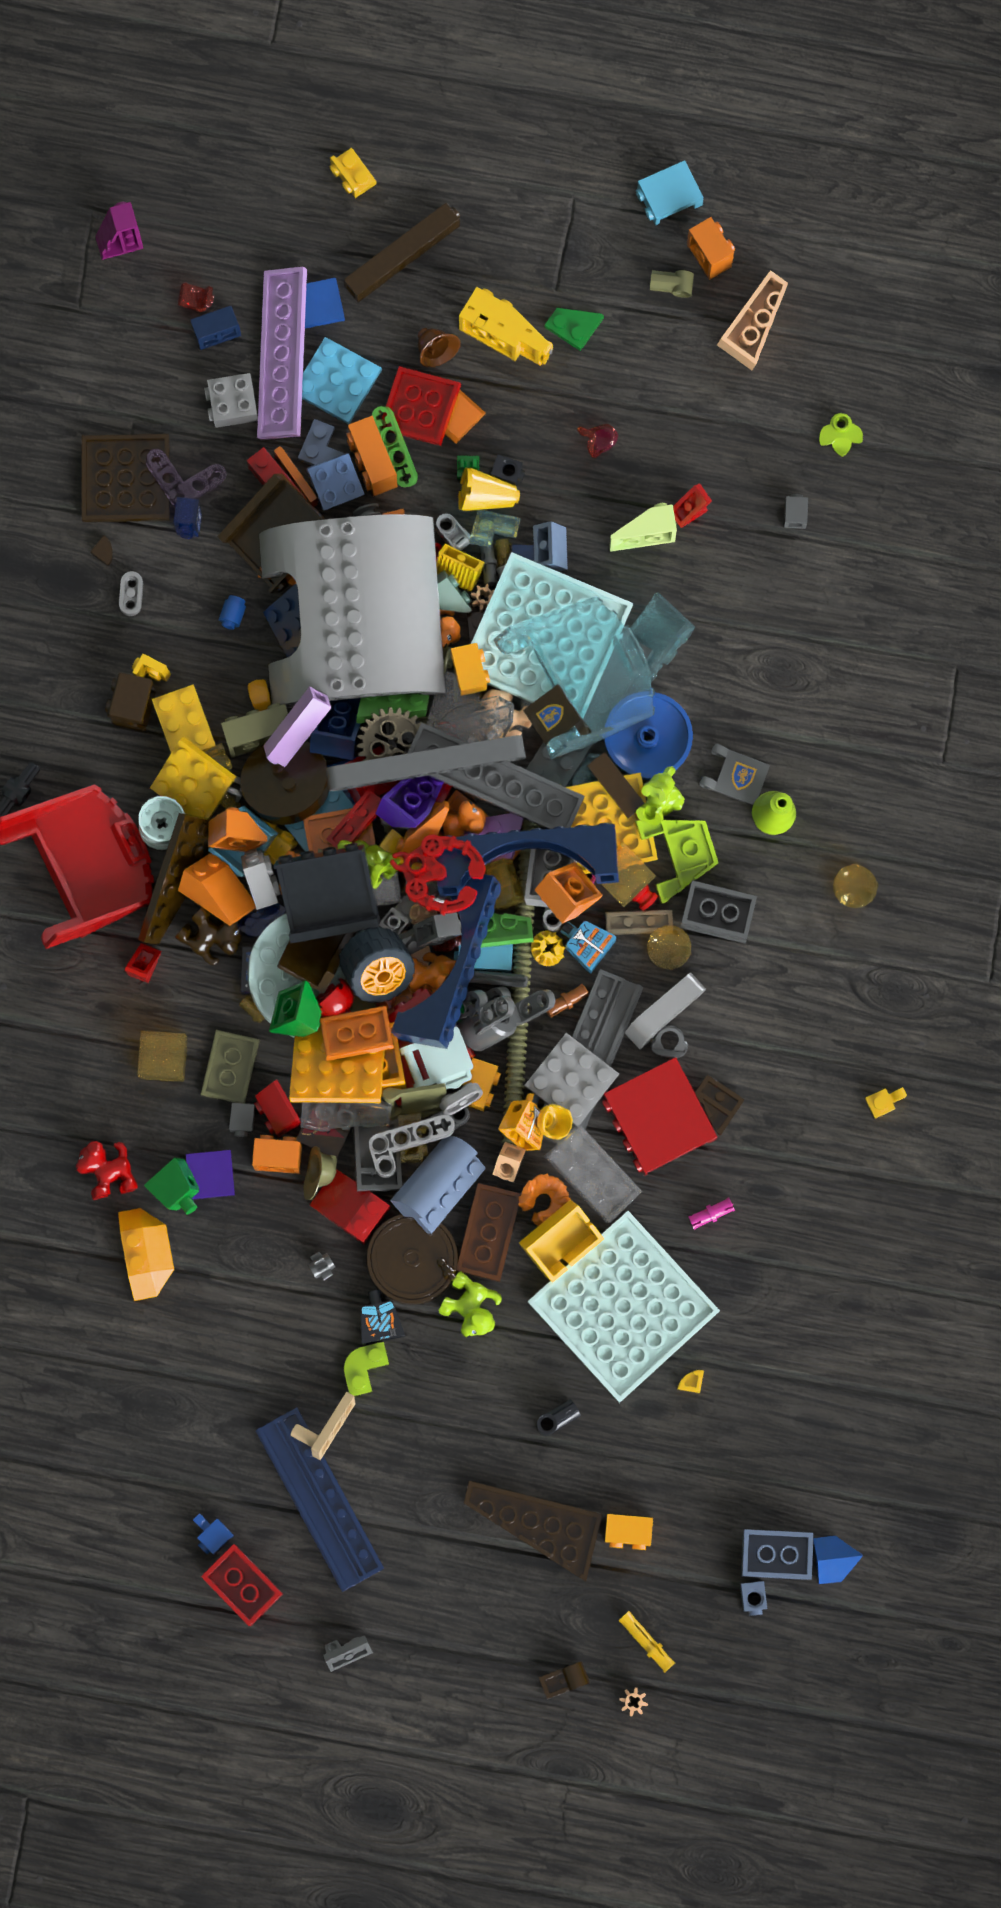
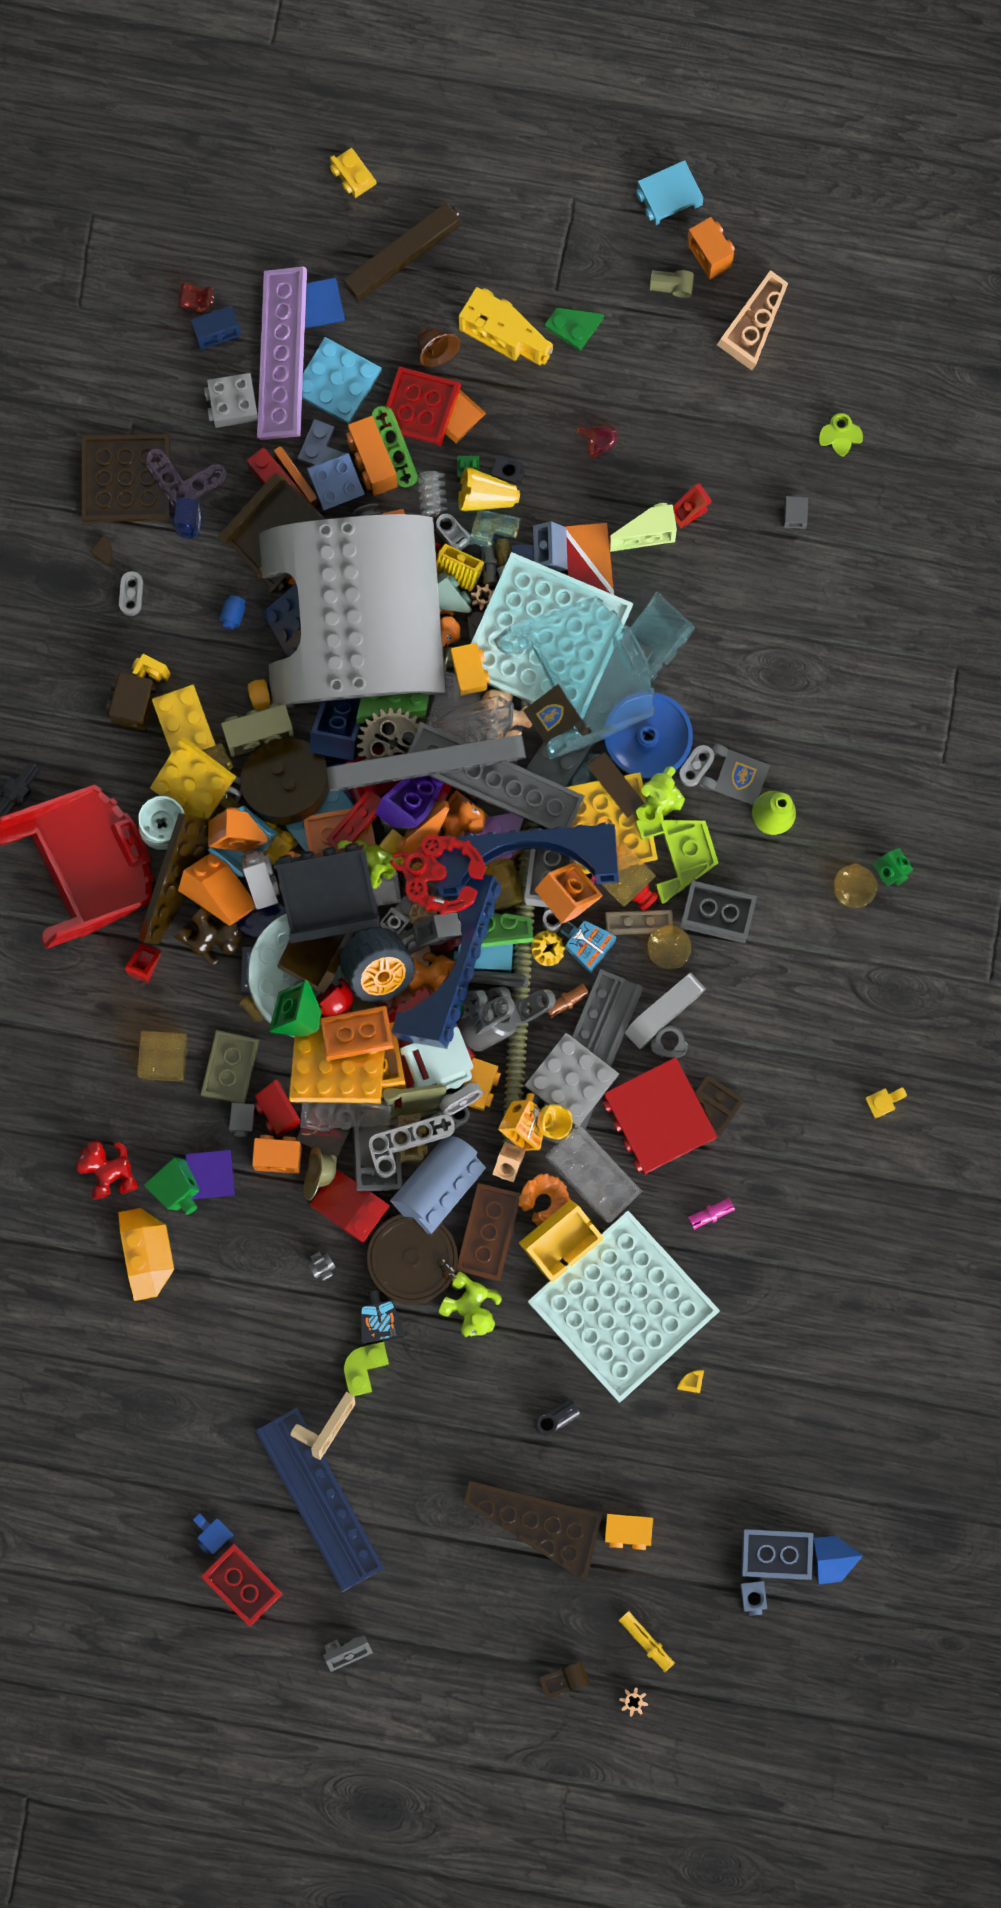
(118, 232): magenta wedge -> none
(297, 726): lavender brick -> none
(431, 493): none -> clear piece
(590, 555): none -> tile
(696, 766): none -> light grey plate
(893, 867): none -> green brick

